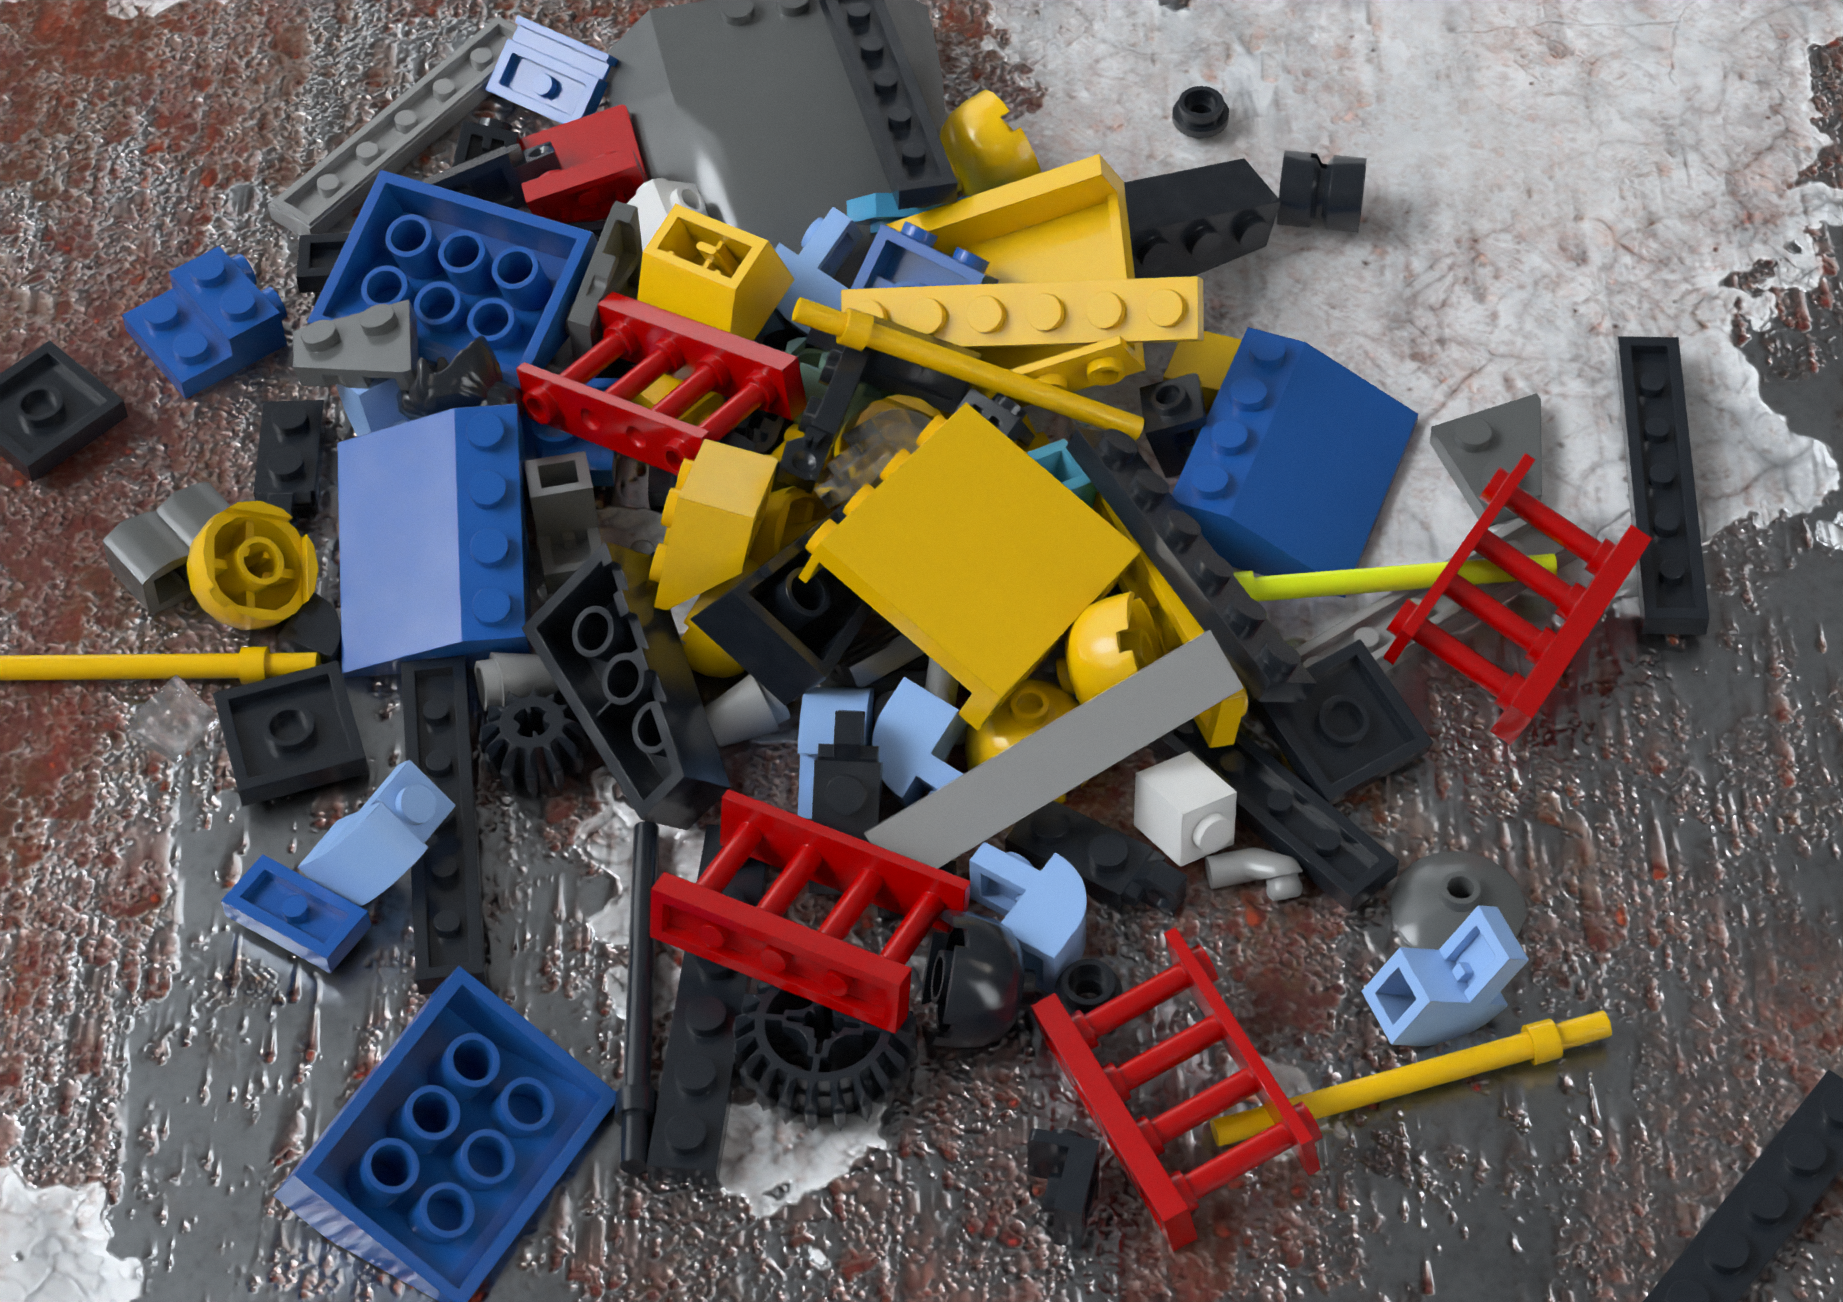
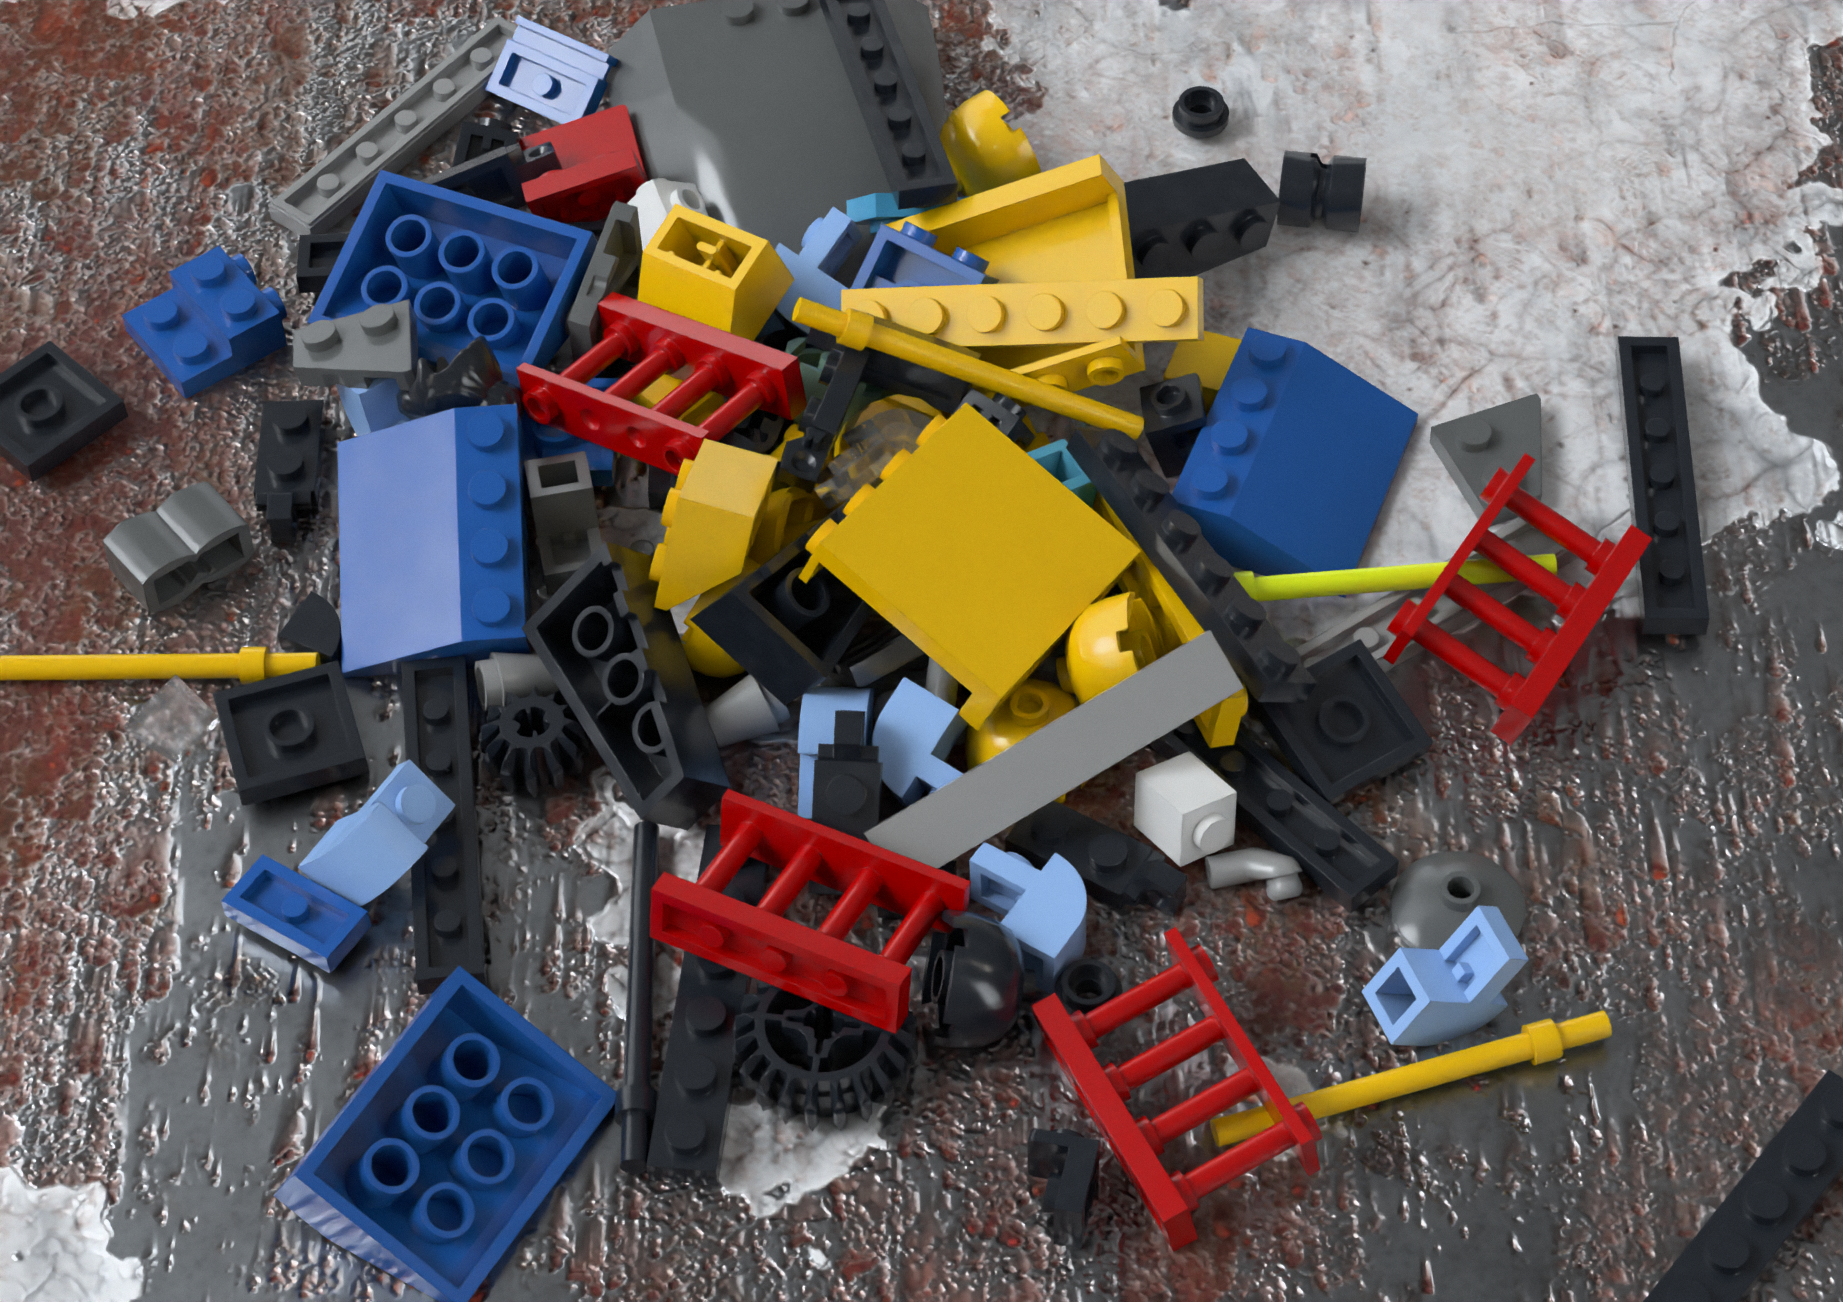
(251, 566): yellow cylinder -> none

